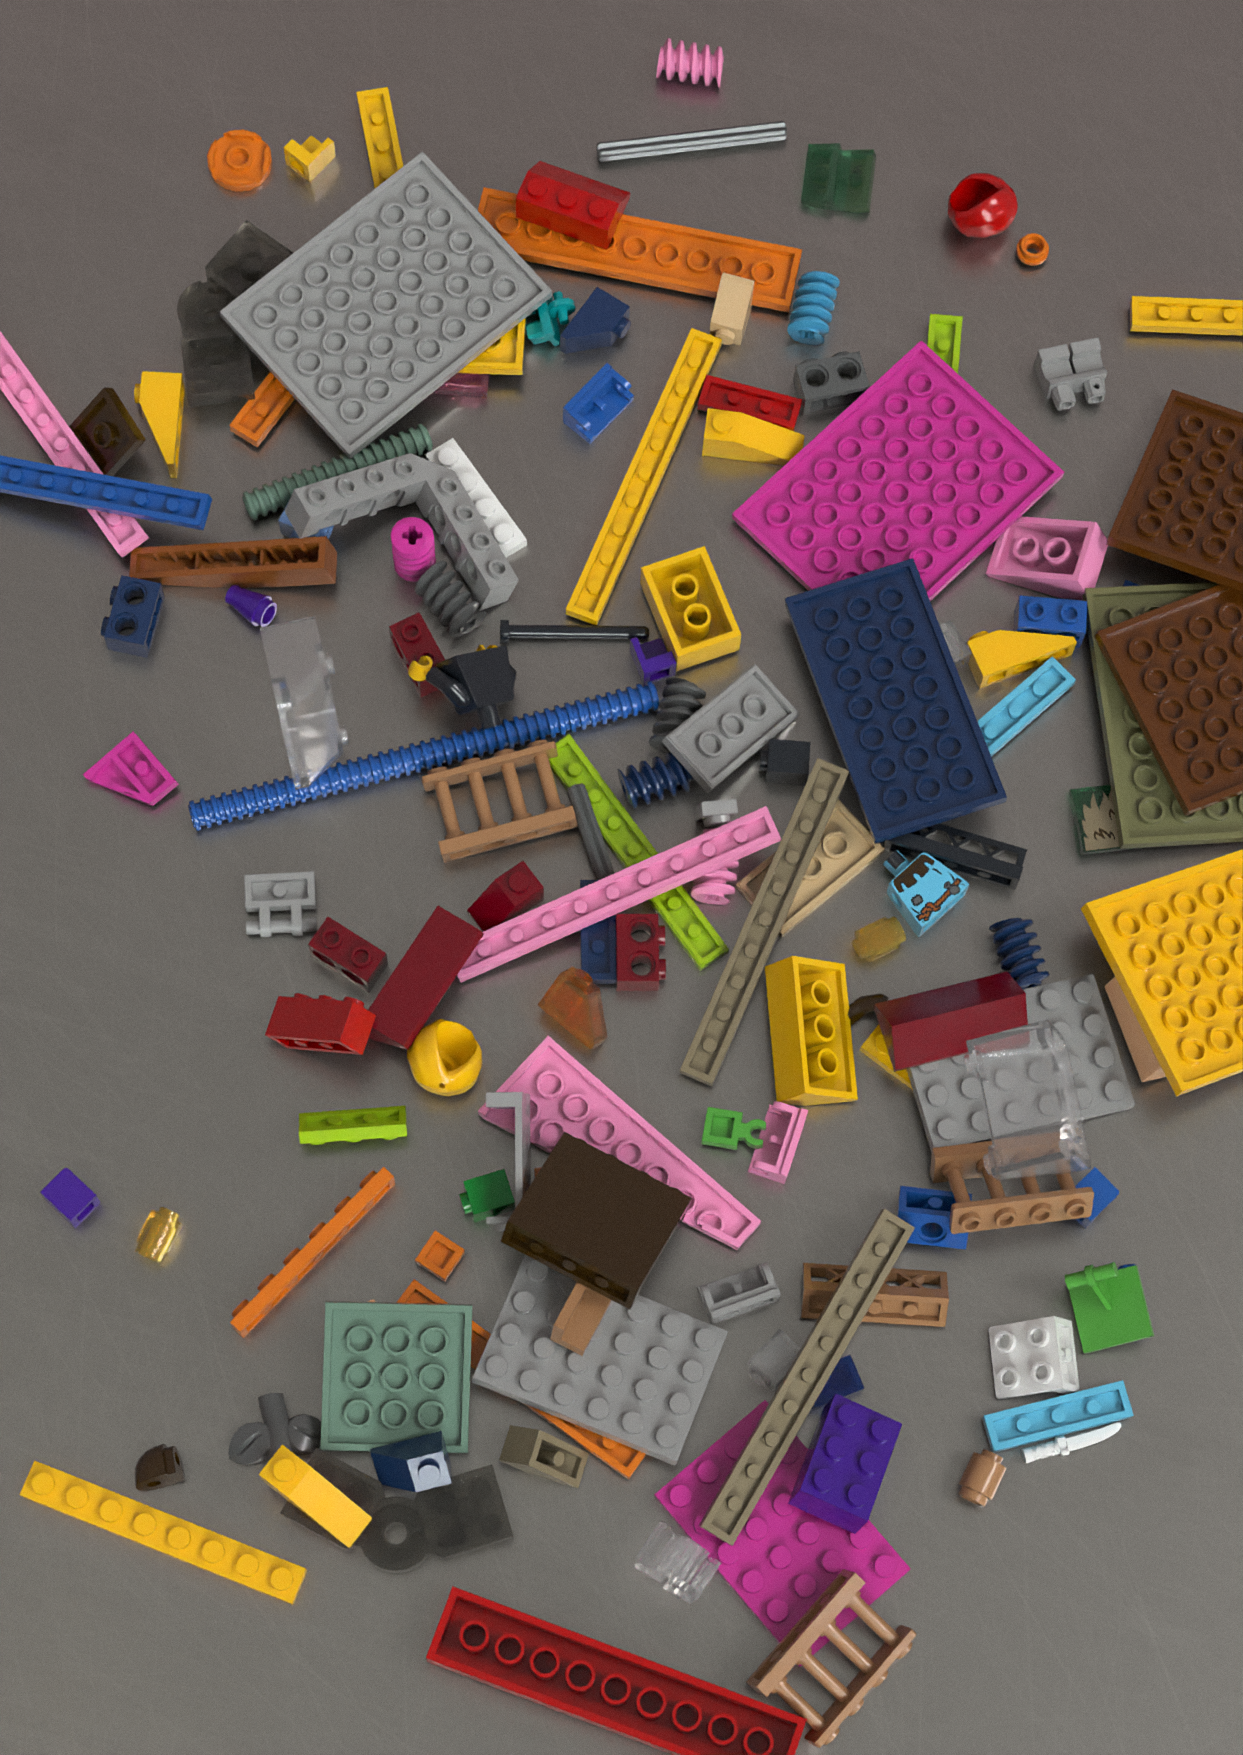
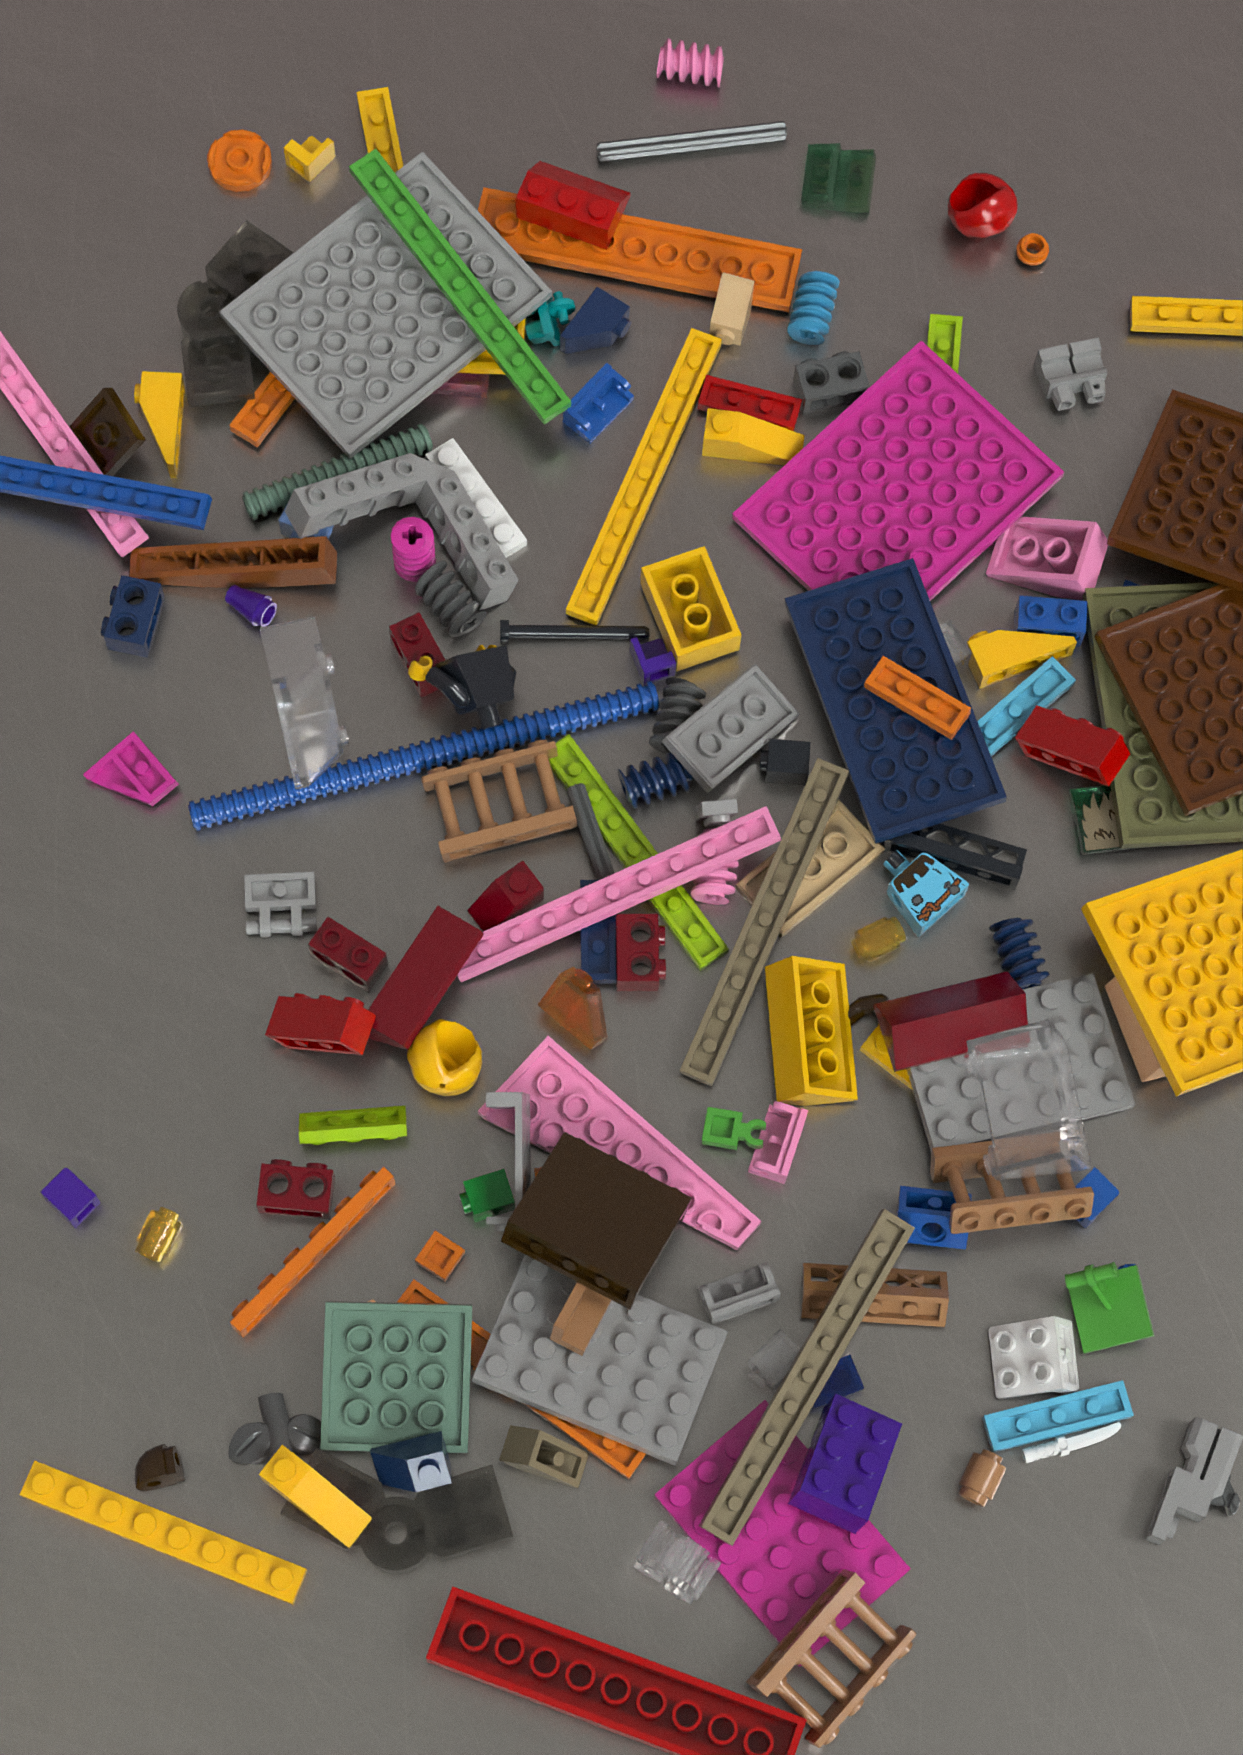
(294, 1200): none -> dark red brick
(460, 286): none -> bright green plate
(917, 697): none -> orange plate
(1073, 745): none -> red brick
(1200, 1482): none -> light grey plate

